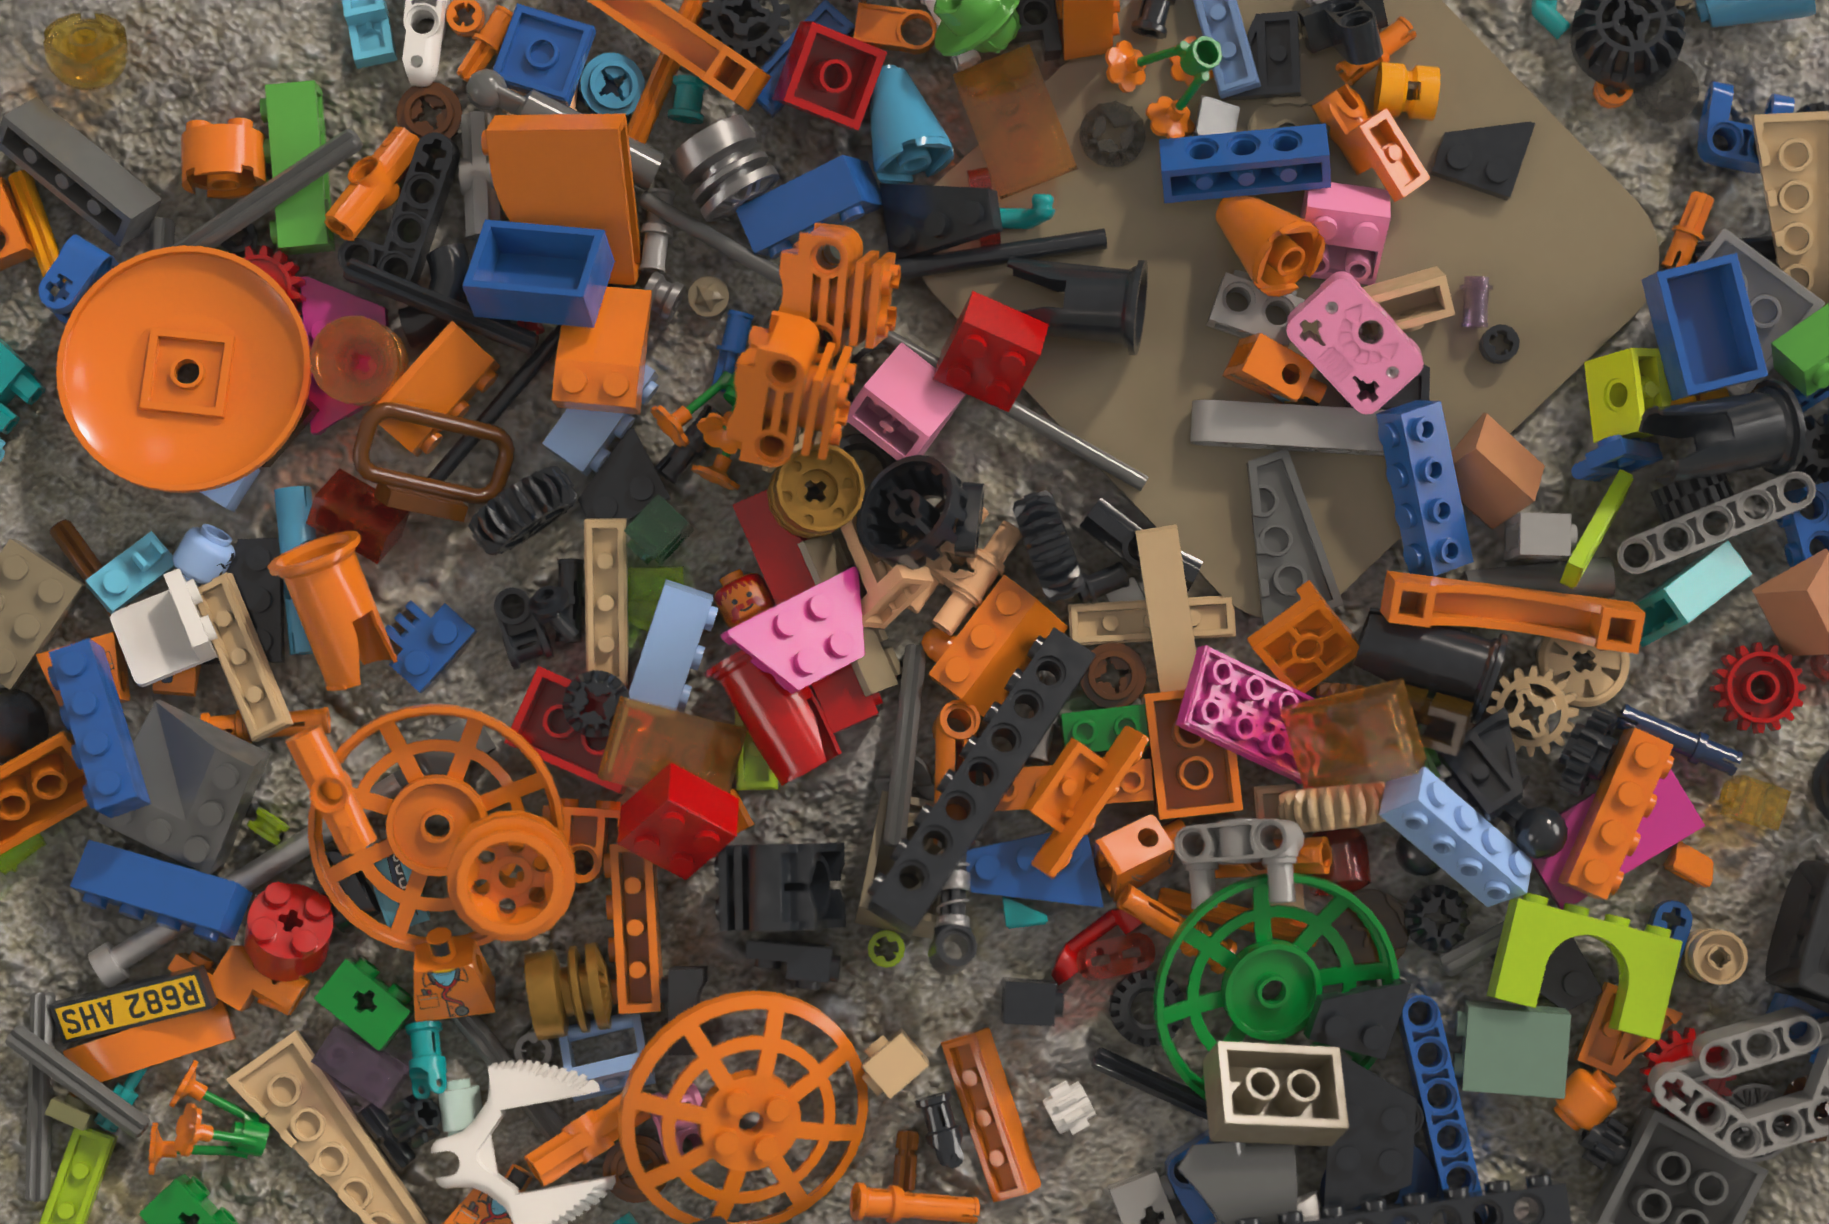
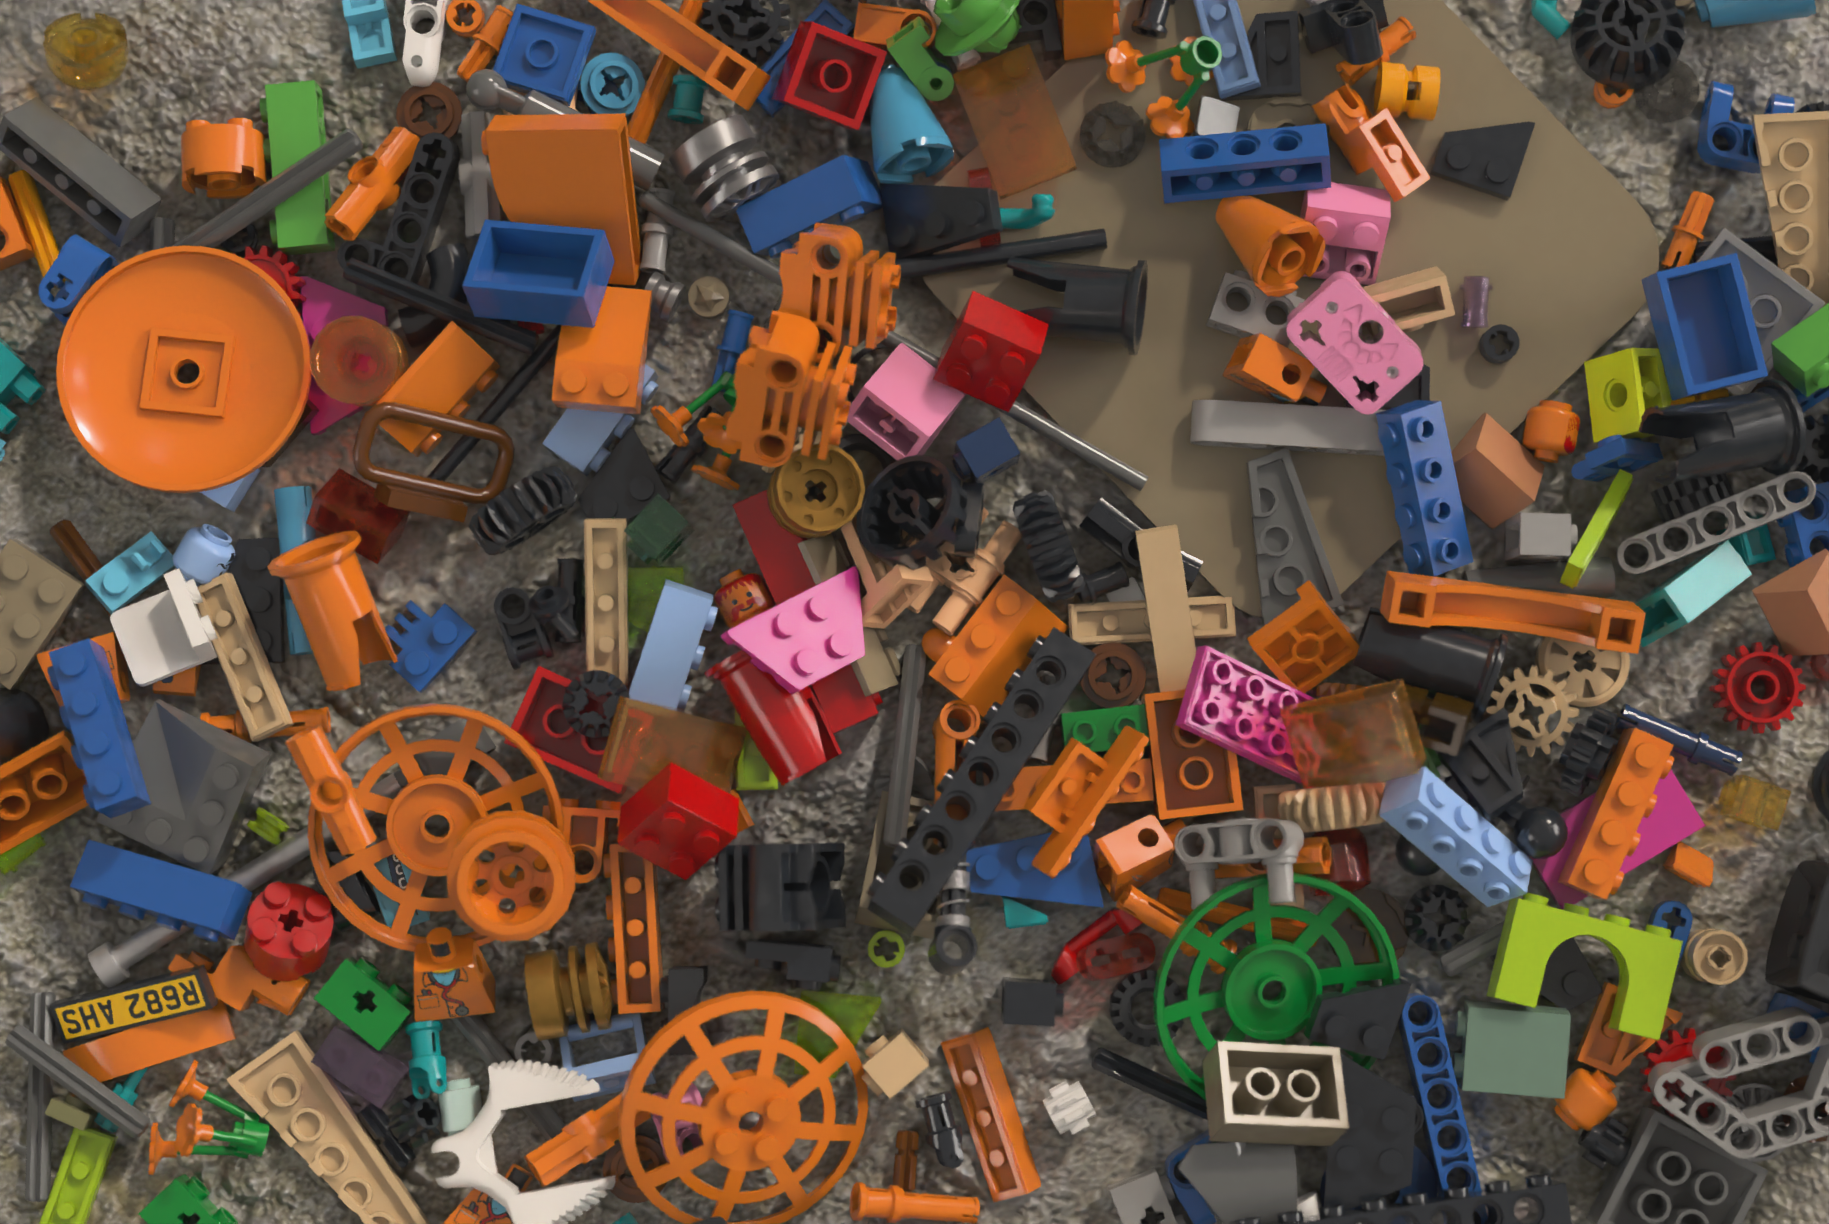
(849, 1012): none -> clear neon green wing
(928, 74): none -> bright green leg
(985, 452): none -> dark blue brick
(1551, 430): none -> orange head
(1753, 545): none -> teal slope

